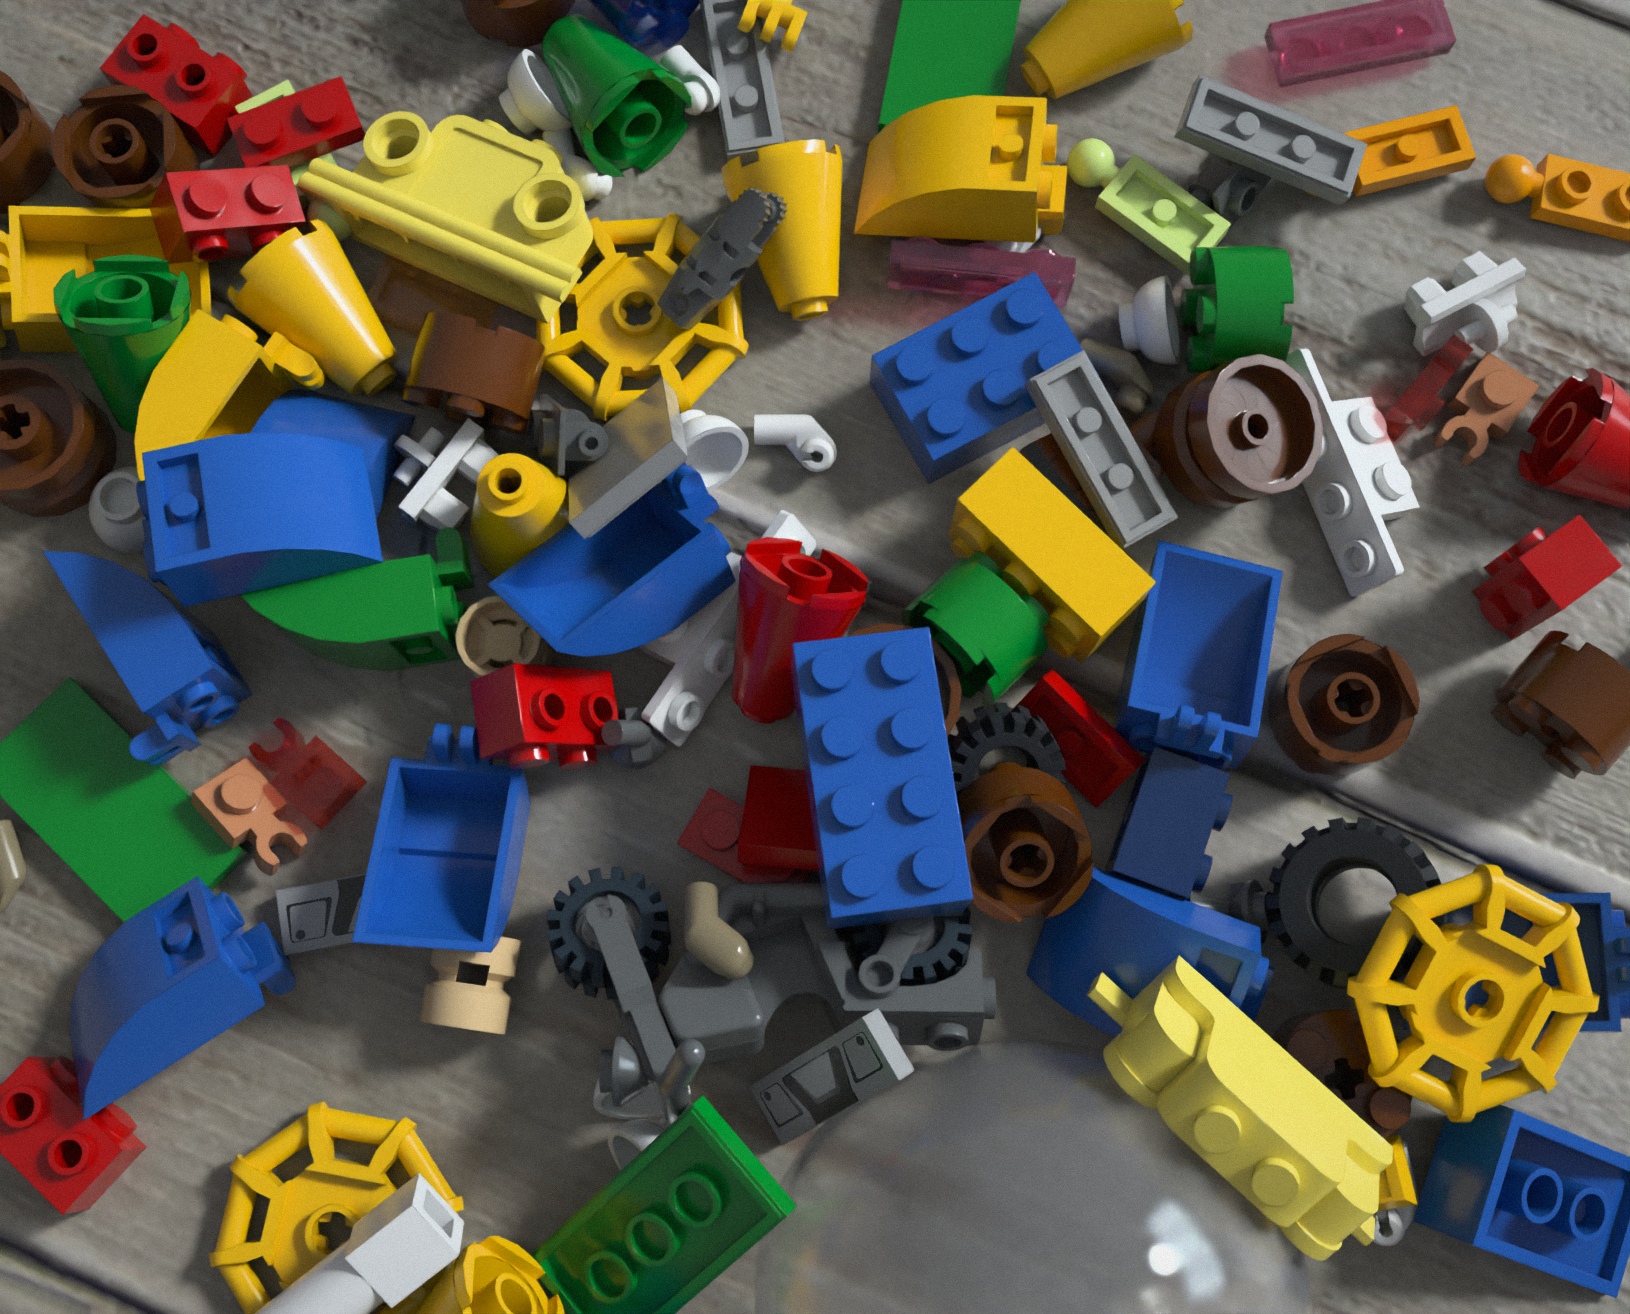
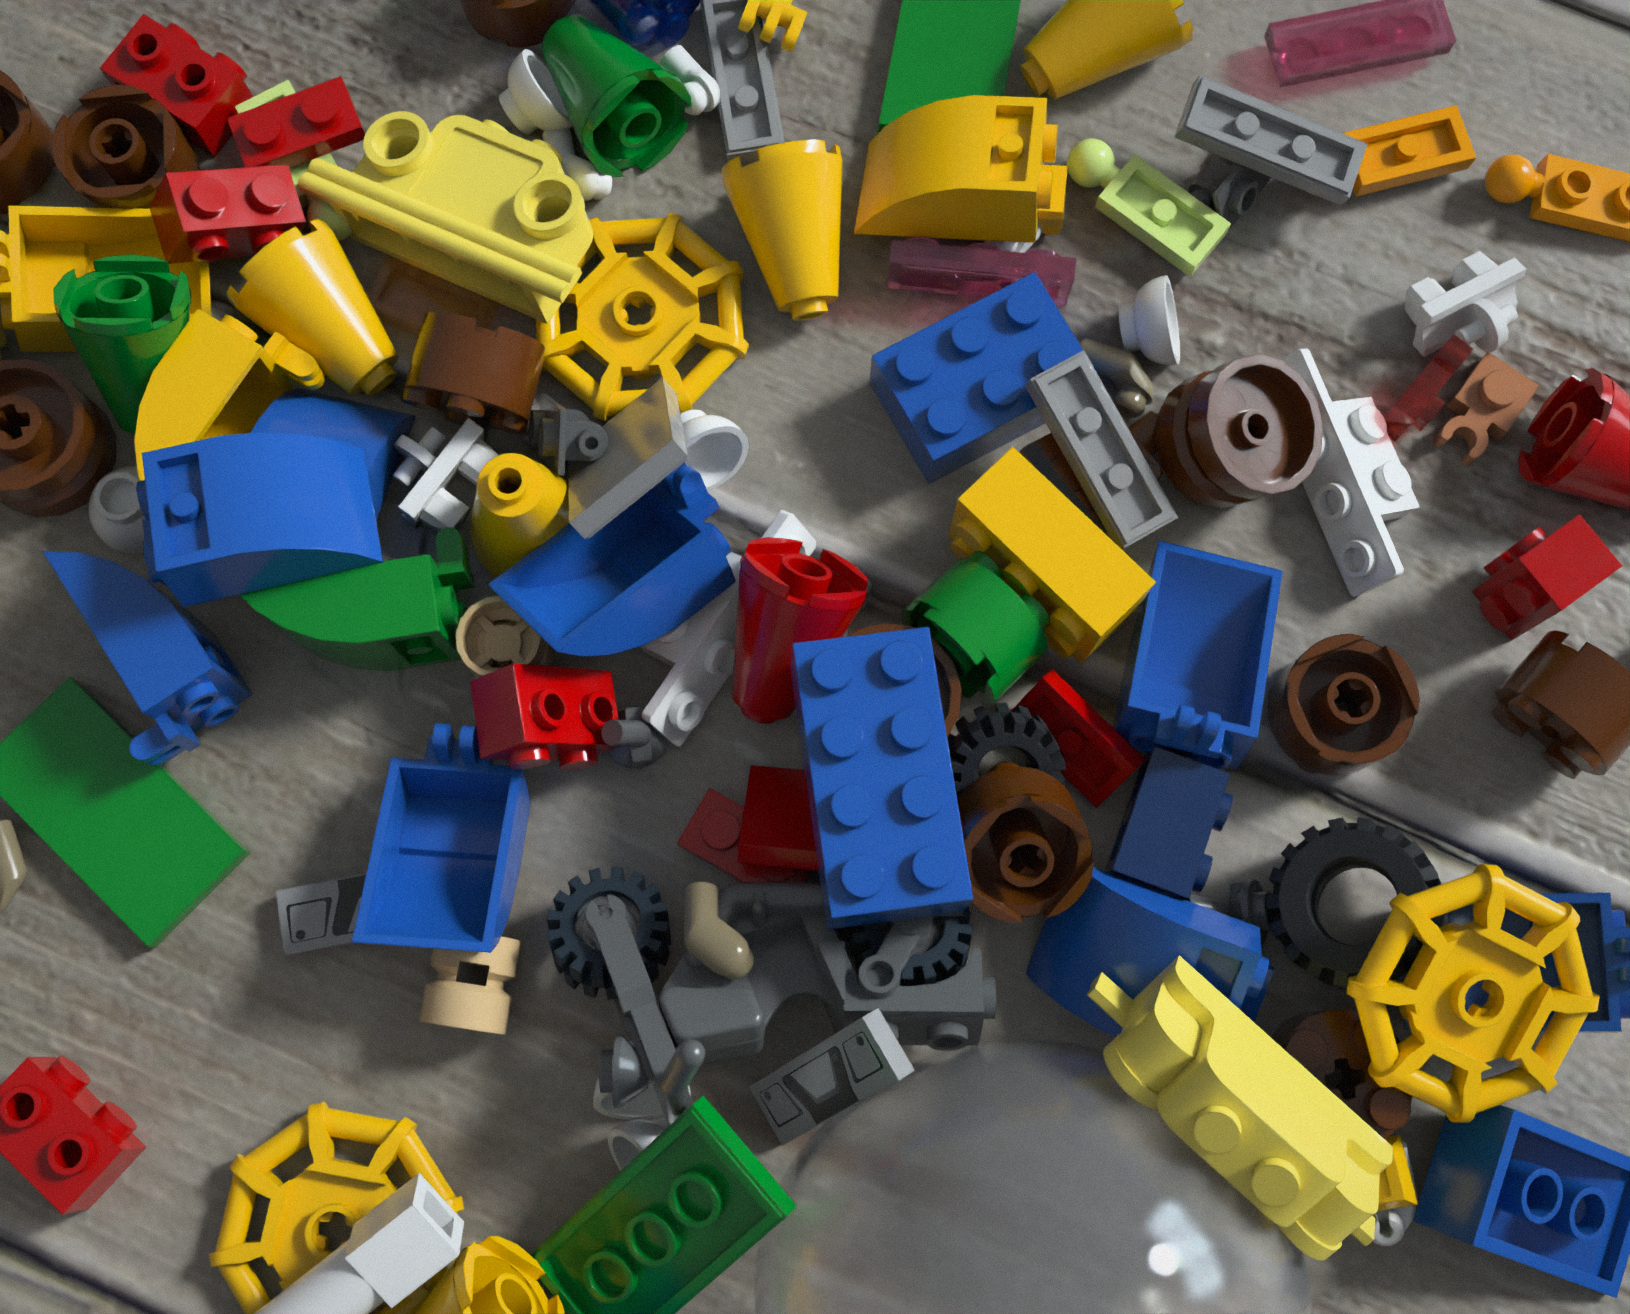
(167, 989): blue piece -> none
(244, 807): nougat plate -> none
(310, 774): clear red plate -> none
(722, 257): dark grey hinge -> none
(800, 434): white arm -> none
(1236, 305): green brick -> none

